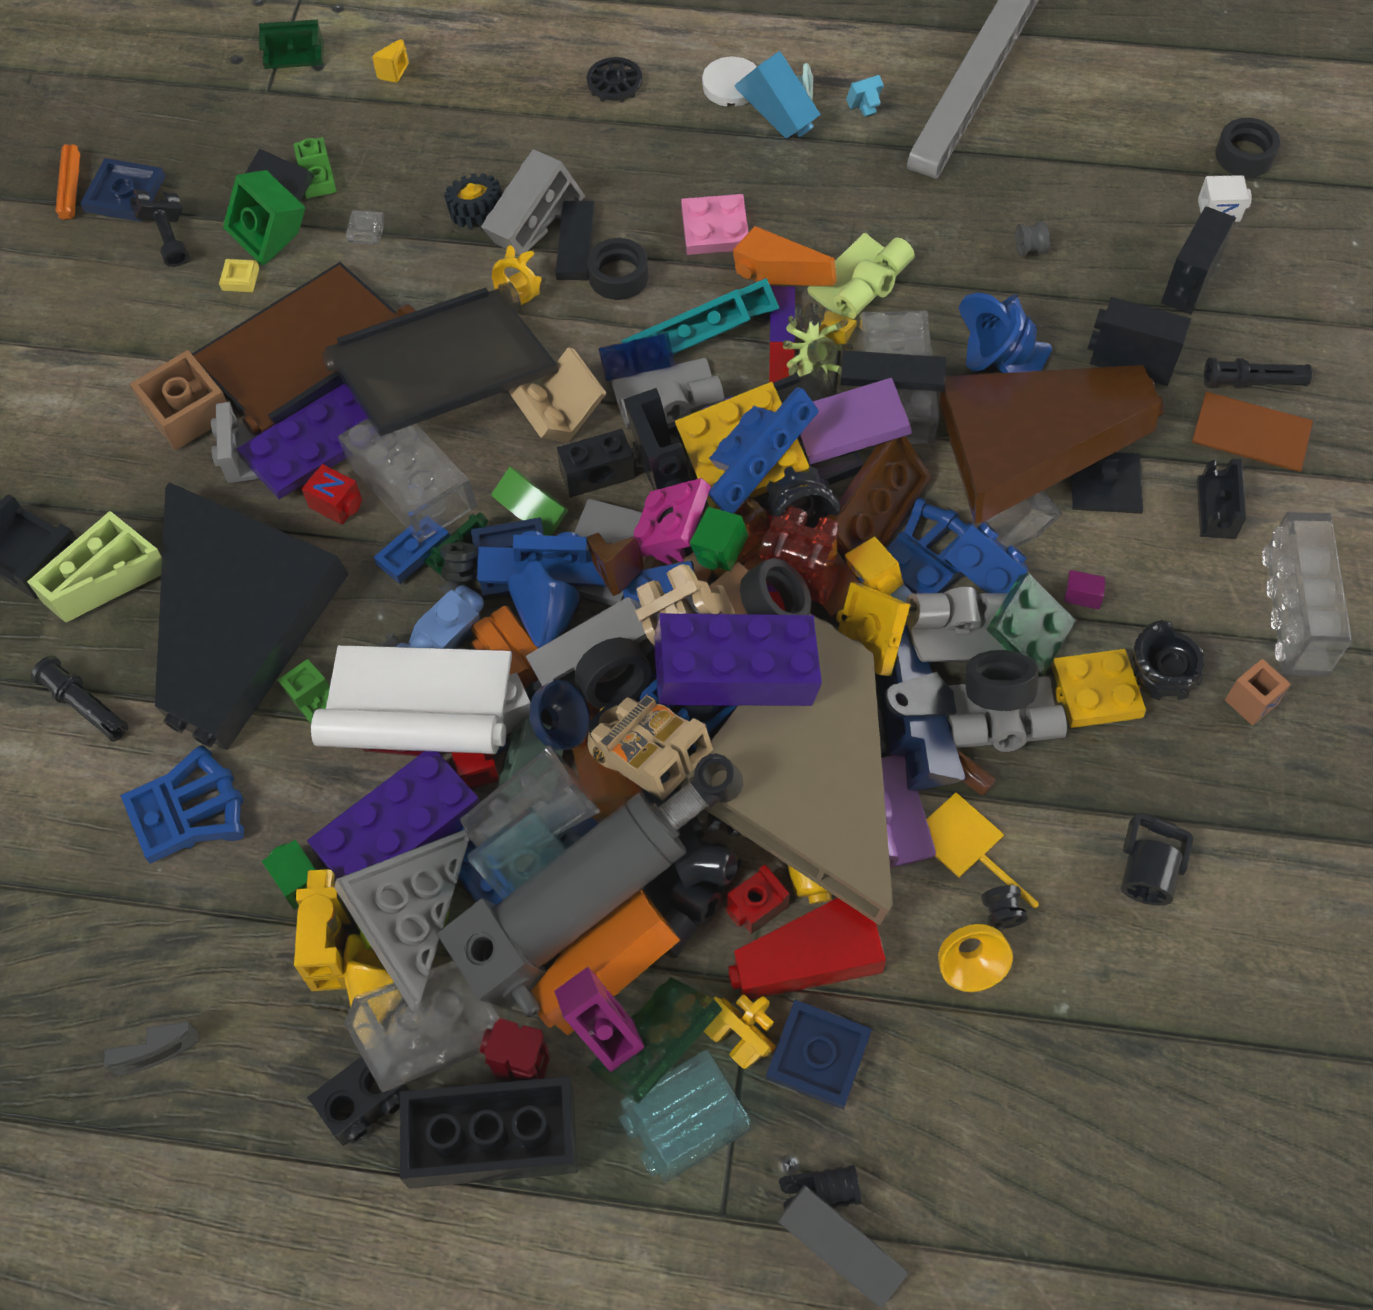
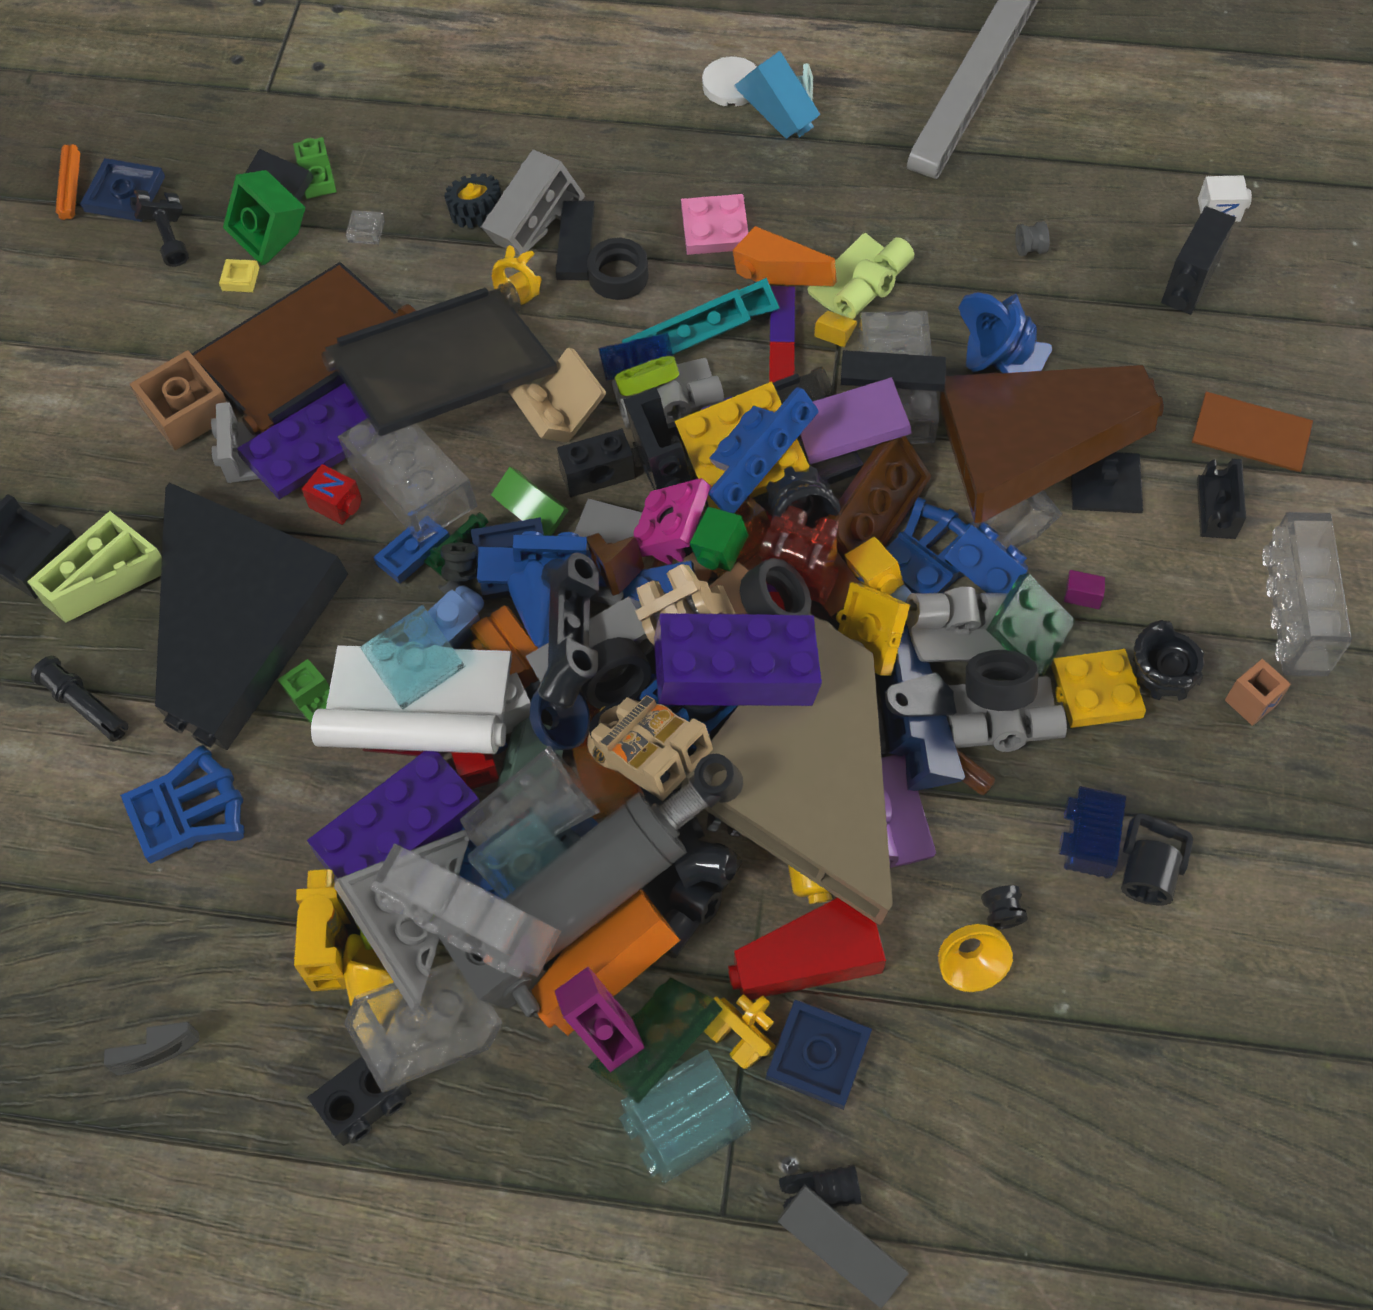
(289, 869): green brick -> none
(291, 44): dark green hinge -> none
(391, 61): yellow slope -> none
(412, 657): none -> clear light blue plate
(464, 913): none -> clear brick
(487, 1132): black brick -> none
(515, 1051): dark red brick -> none
(569, 656): none -> black plate
(614, 79): black wheel -> none
(647, 375): none -> lime beam
(757, 914): red brick -> none
(817, 349): animal -> none
(865, 95): medium azure tile -> none
(964, 837): yellow piece -> none
(1093, 832): none -> clear blue brick
(1138, 336): black brick -> none
(1241, 373): black pin -> none
(1253, 131): black tyre -> none

